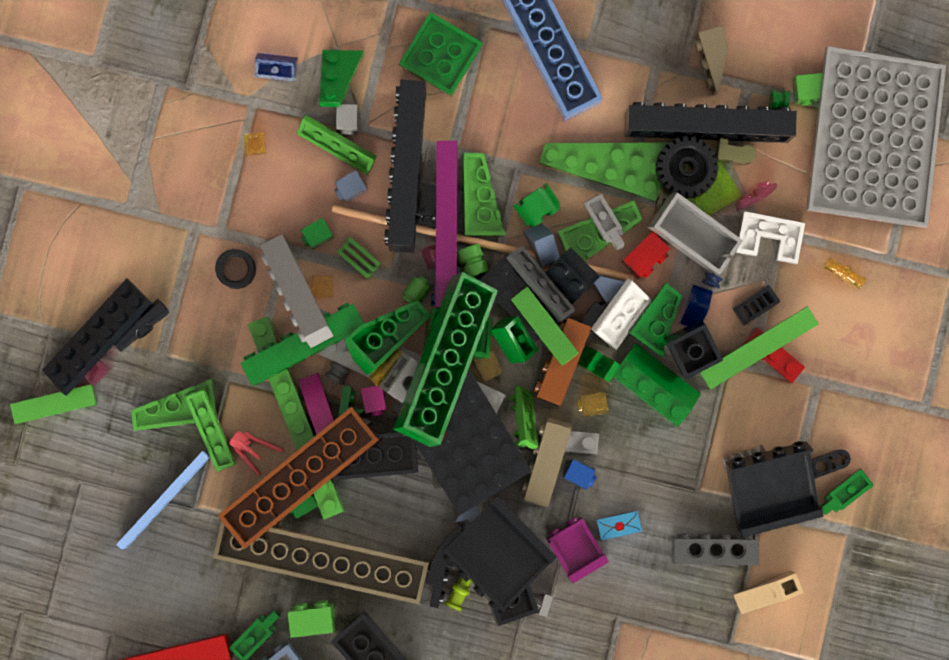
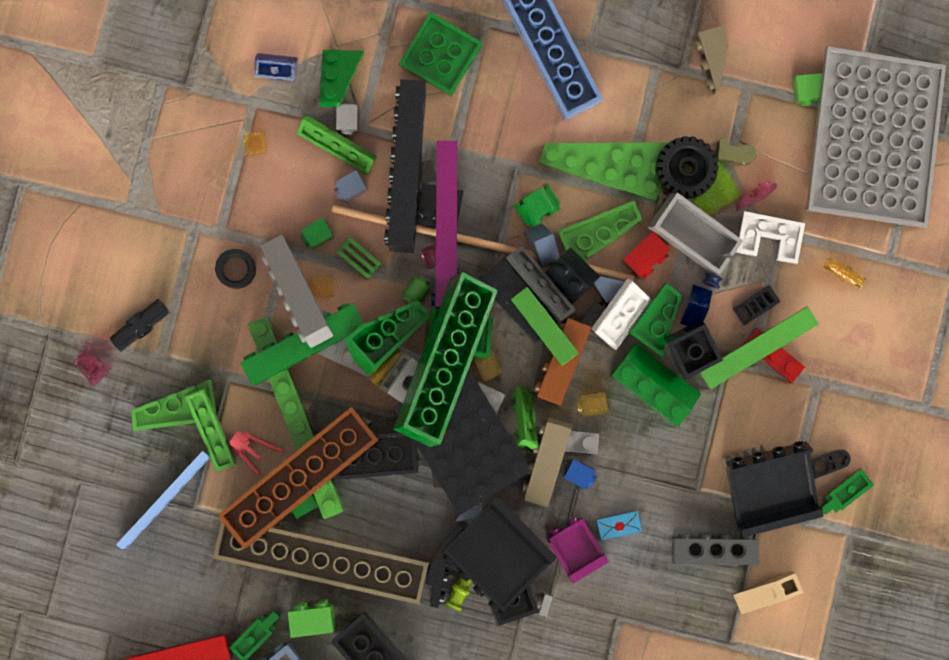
(53, 404): bright green tile -> none
(96, 336): black plate -> none
(316, 402): dark pink slope -> none
(337, 373): dark grey wheel -> none
(348, 397): green slope -> none
(374, 400): dark pink brick -> none
(471, 261): bright green wheel -> none
(479, 203): bright green wing -> none
(514, 339): green brick -> none
(598, 364): green slope -> none
(605, 220): light grey hinge -> none
(710, 123): black brick -> none
(779, 99): green wheel -> none

